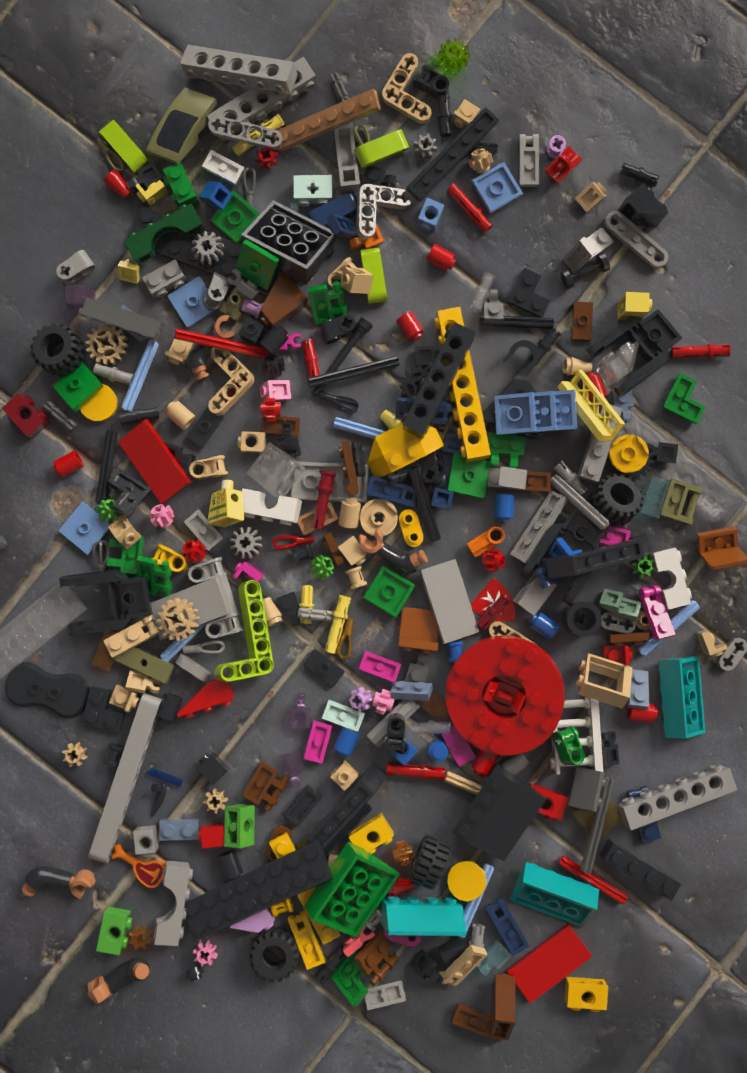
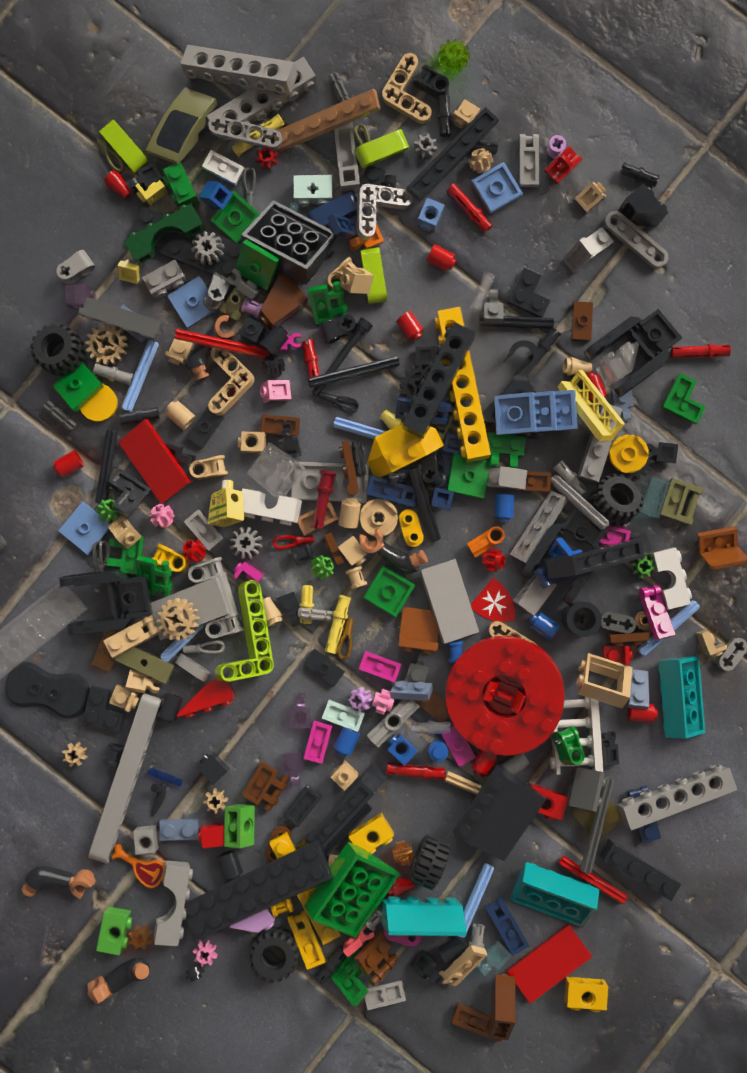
(15, 410): dark red brick -> none
(271, 409): red gear -> none
(395, 736): black piece -> none
(466, 881): yellow tile -> none
(493, 612): dark red pin -> none
(602, 263): black wheel -> none
(615, 603): sand green slope -> none
(634, 305): light yellow brick -> none

